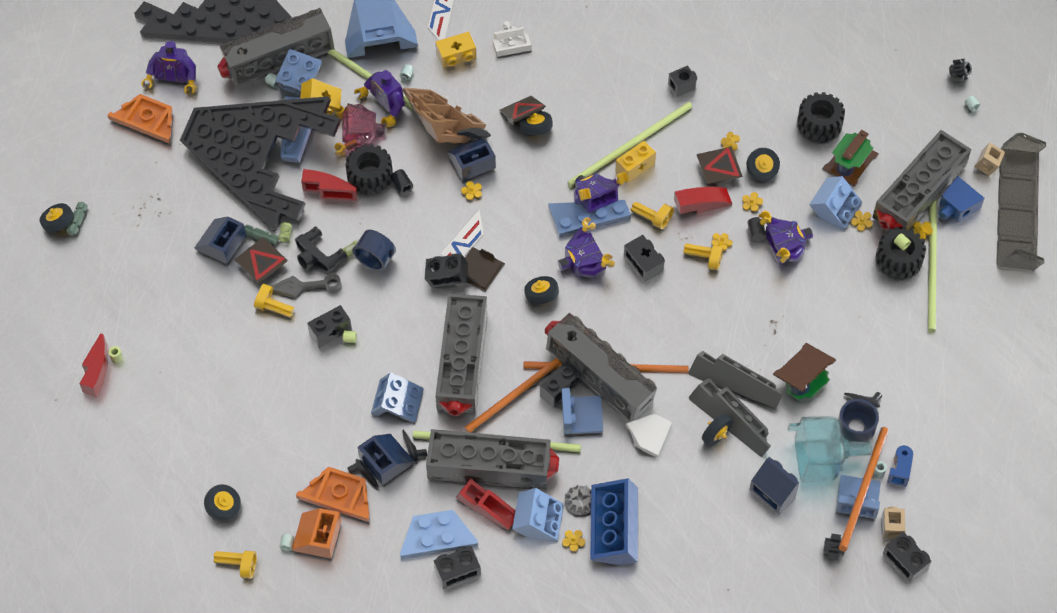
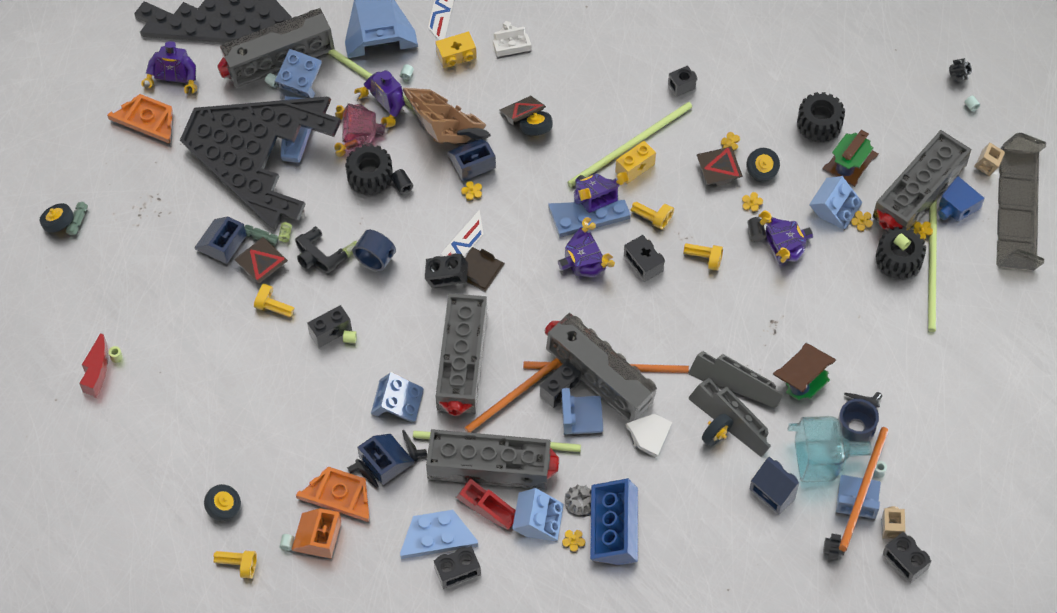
(293, 286): dark grey piece -> none
(315, 88): yellow brick -> none
(328, 185): red slope -> none
(541, 290): black wheel -> none
(701, 199): red slope -> none
(721, 240): yellow plant -> none
(903, 462): blue leg -> none

